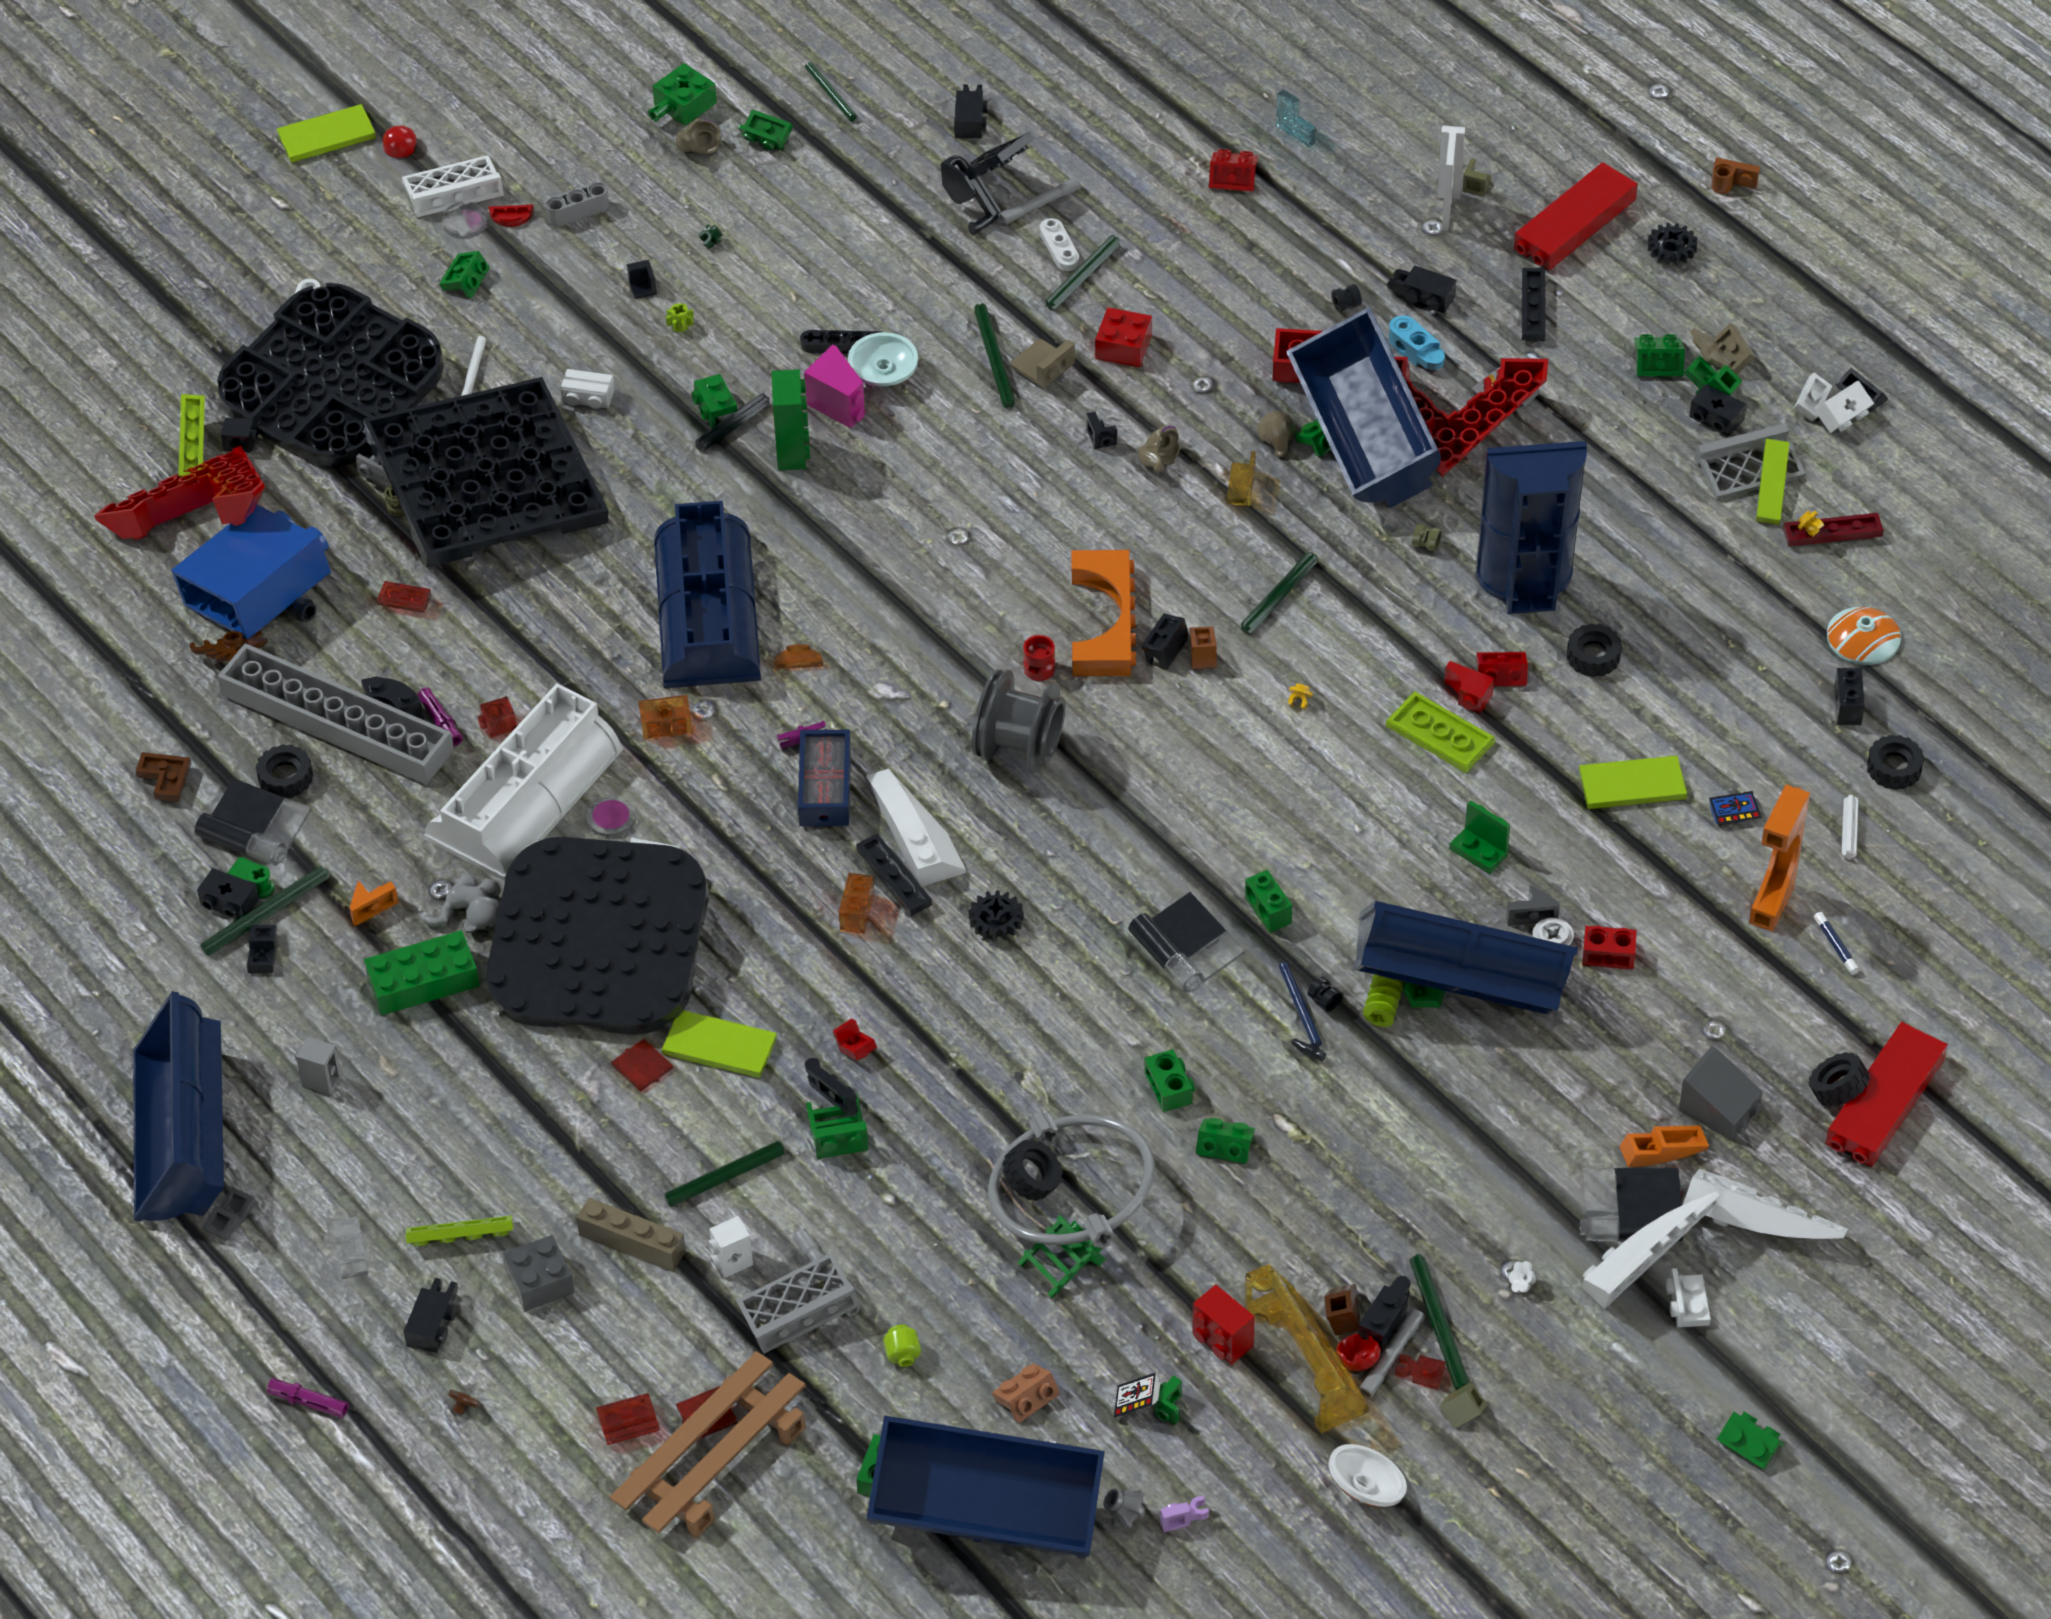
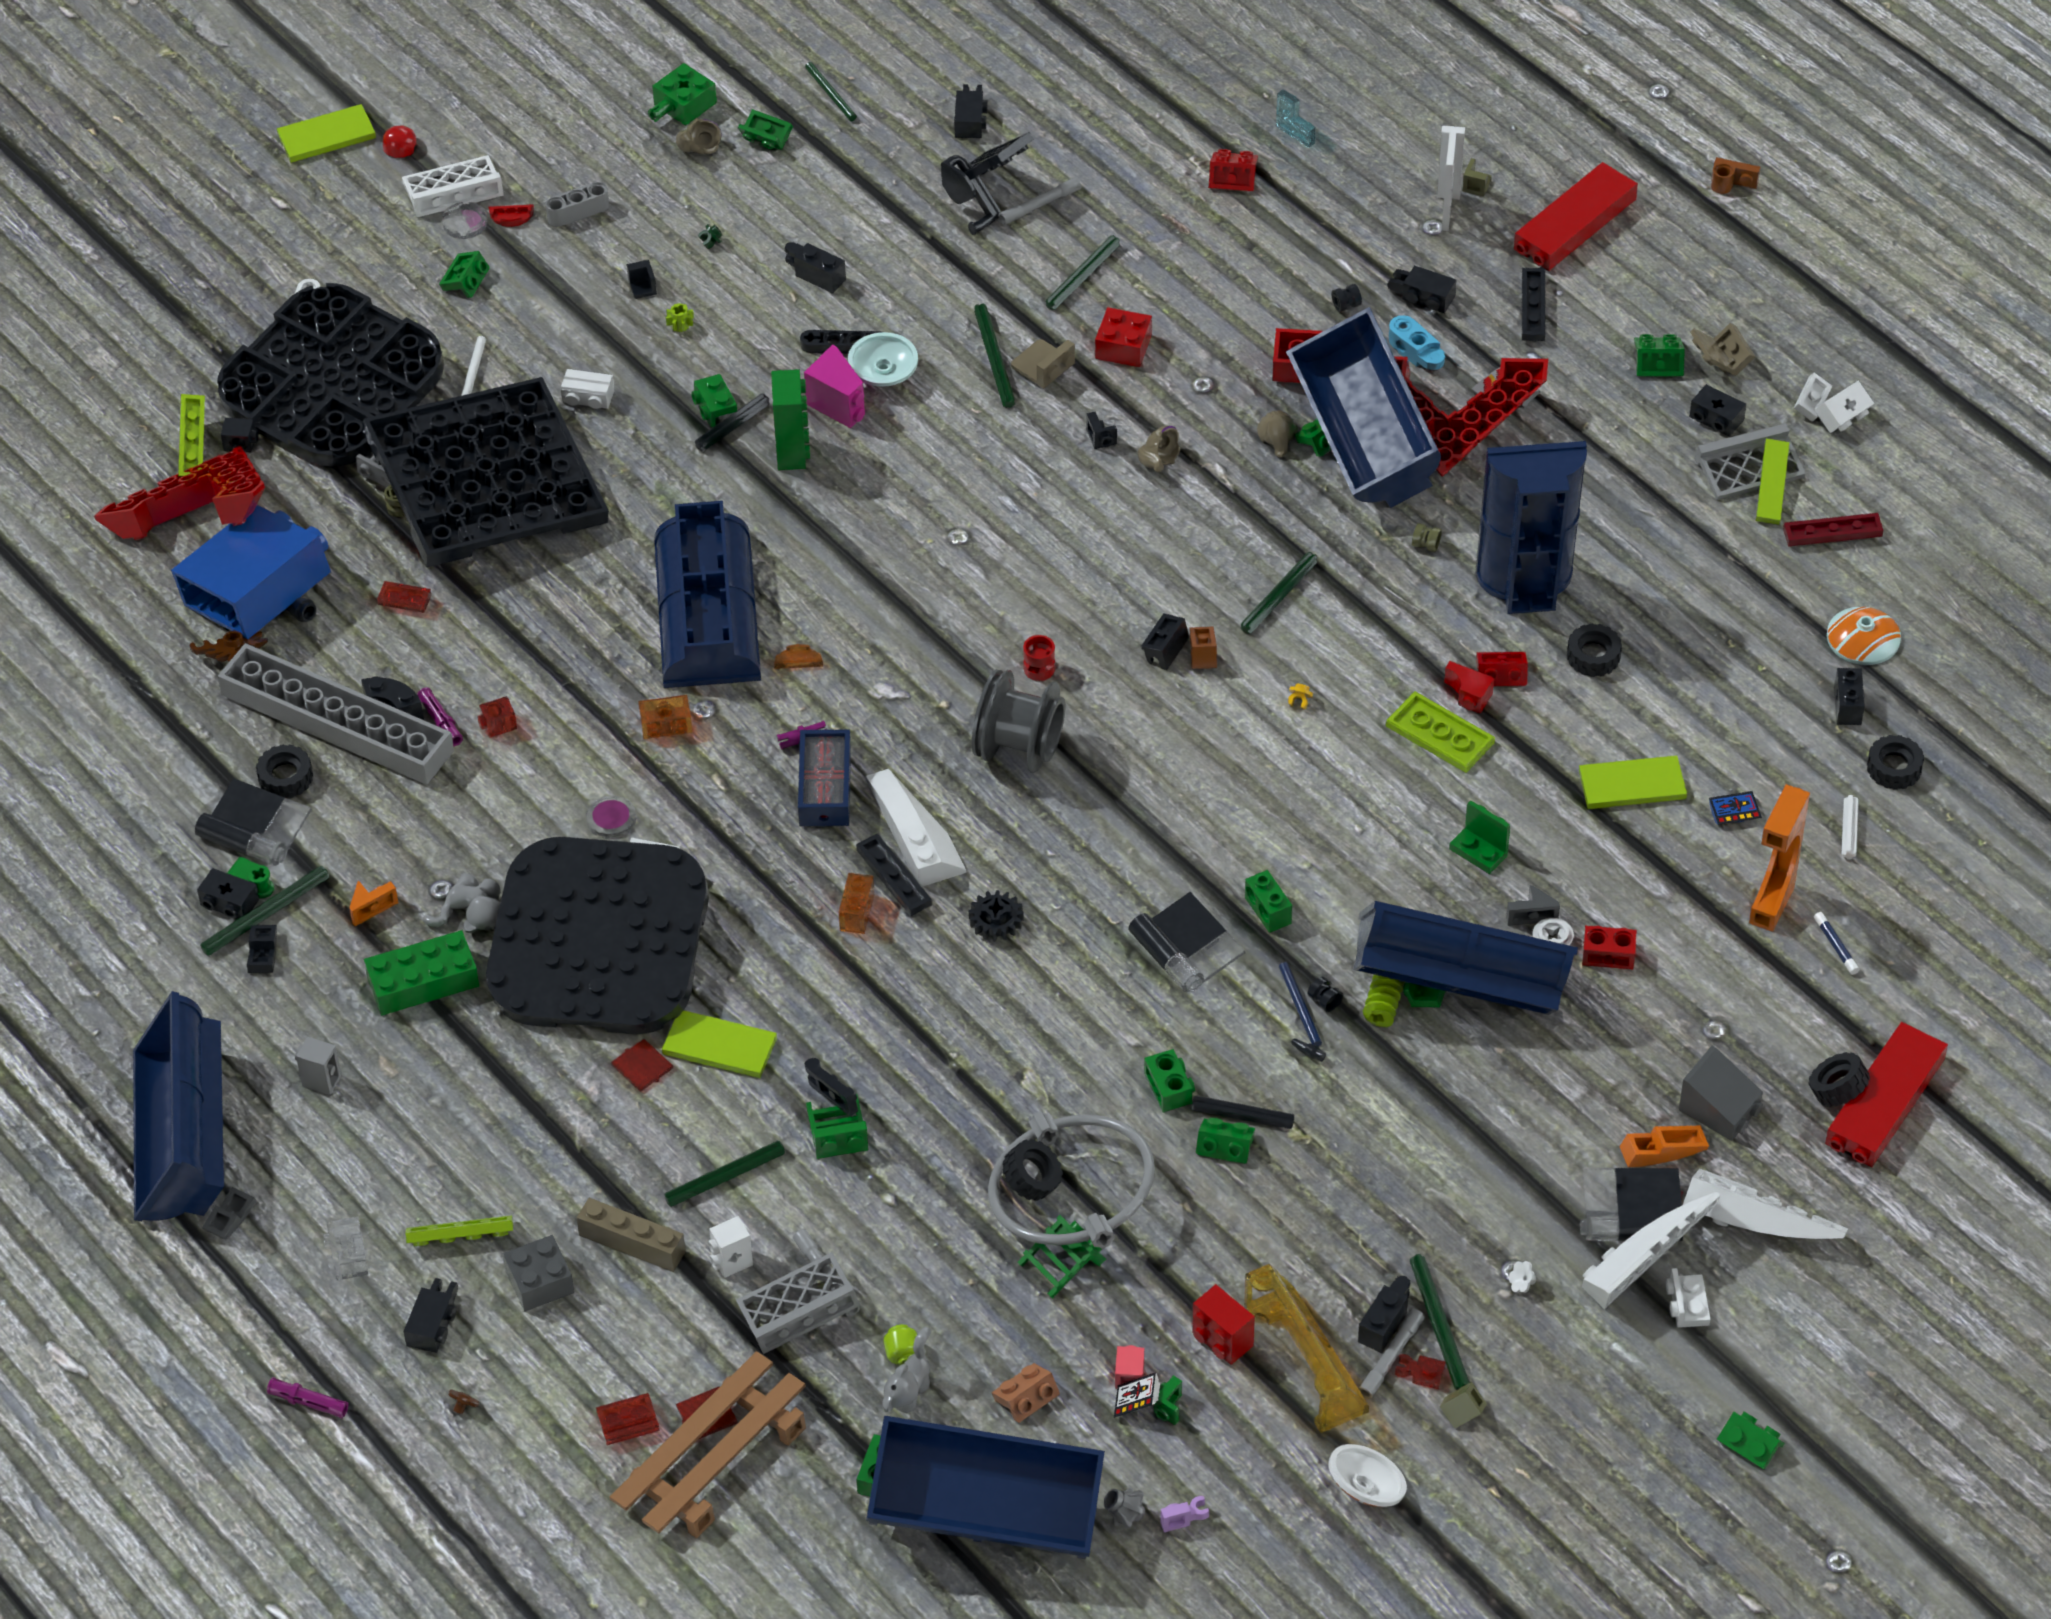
(168, 771): reddish brown plate -> none
(527, 783): white piece -> none
(816, 266): none -> black hinge
(852, 1041): red bracket -> none
(909, 1378): none -> light grey animal
(1059, 244): white plate -> none
(1110, 652): orange arch -> none
(1129, 1364): none -> coral brick
(1241, 482): clear yellow panel -> none
(1243, 1112): none -> black axle
(1343, 1309): reddish brown slope -> none
(1358, 1353): red hair -> none
(1672, 243): black gear -> none
(1702, 373): green brick -> none
(1810, 523): yellow plate -> none
(1875, 394): black slope -> none

